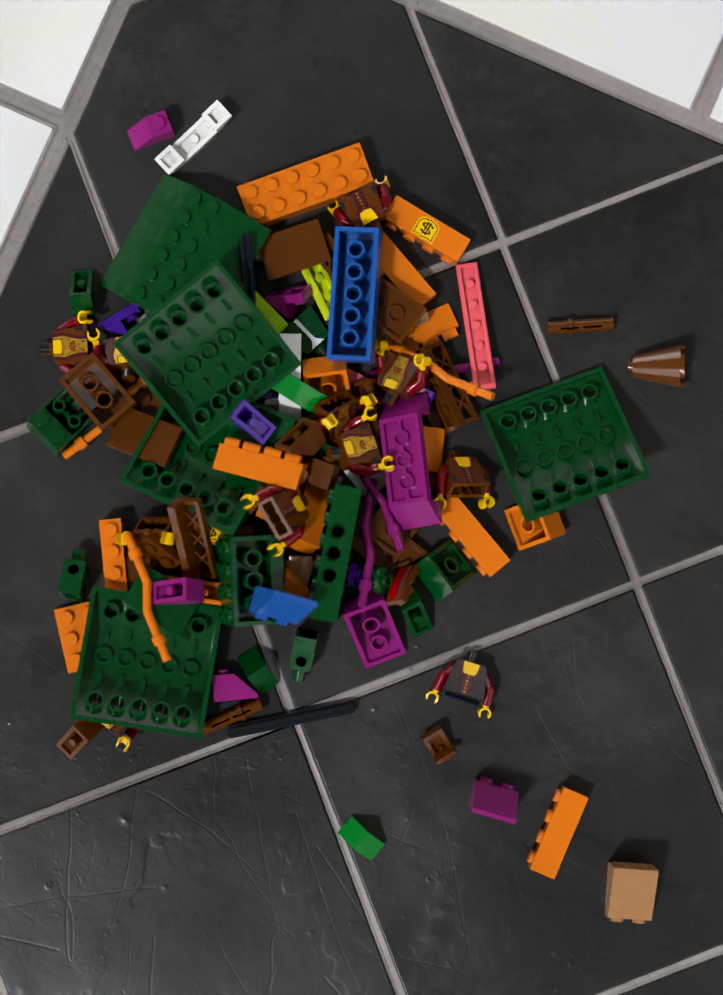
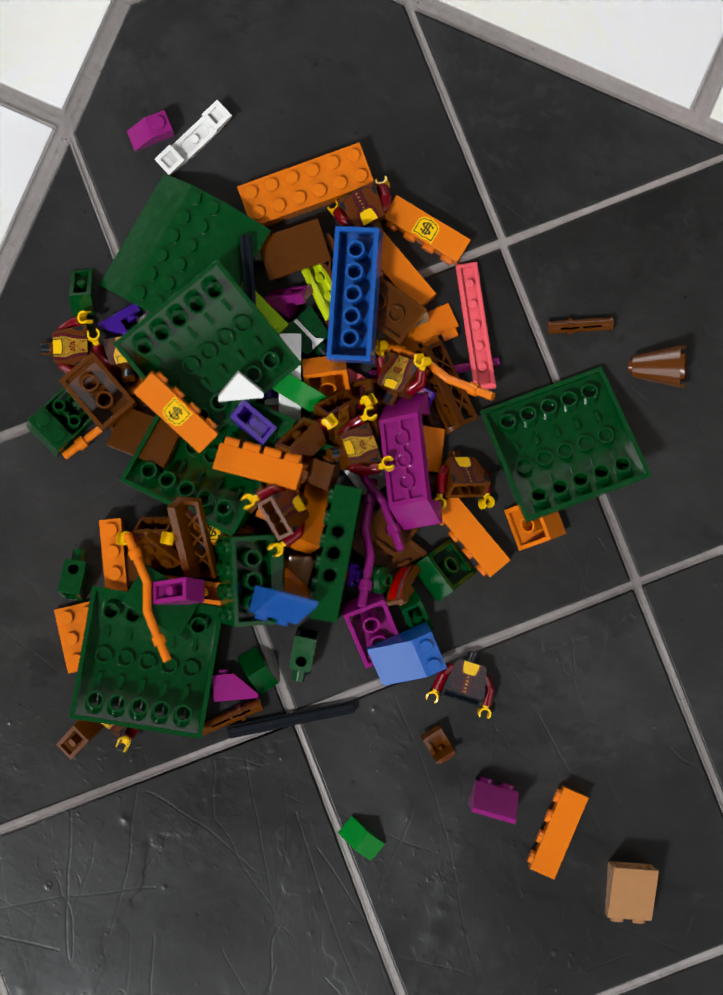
(175, 411): none -> orange brick
(240, 388): none -> white slope
(407, 656): none -> slope

